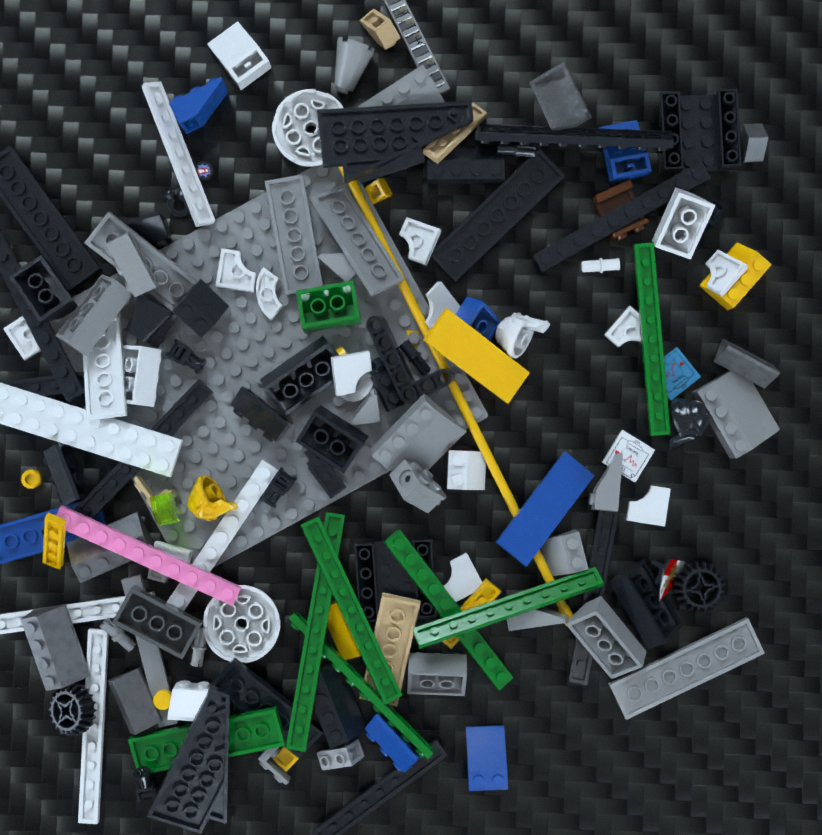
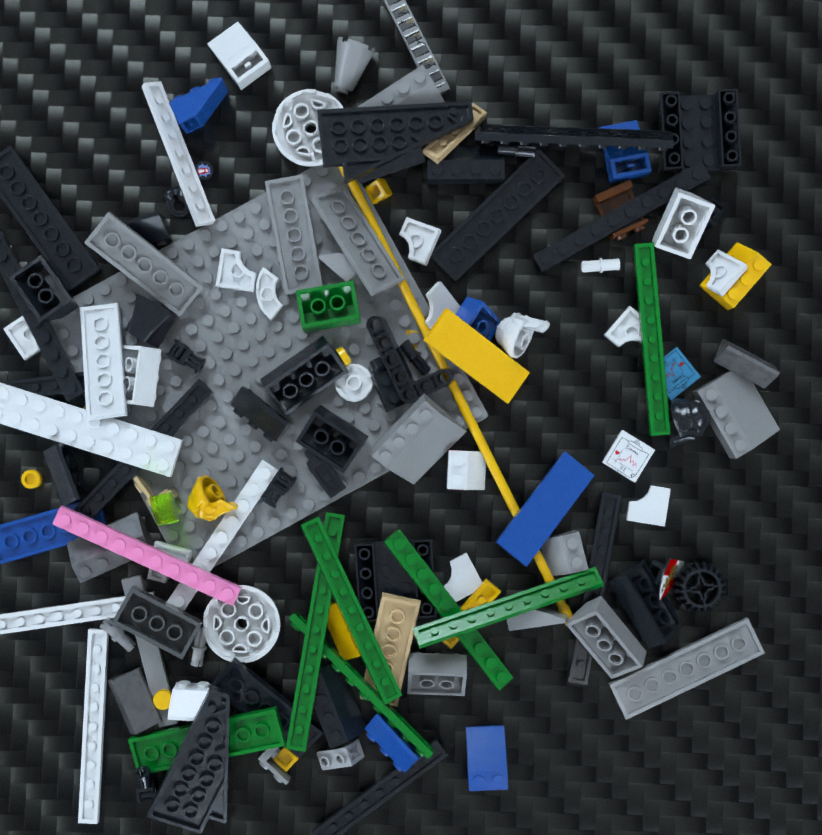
(54, 540): yellow tile -> none
(55, 646): flat silver slope -> none
(72, 714): black gear -> none
(94, 314): light grey slope -> none
(131, 264): light grey brick -> none
(200, 308): black slope -> none
(348, 370): white tile -> none
(367, 411): light grey slope -> none
(380, 28): tan slope -> none
(417, 486): light grey brick -> none
(560, 98): clear slope -> none
(607, 491): light grey slope -> none
(754, 142): dark grey slope -> none

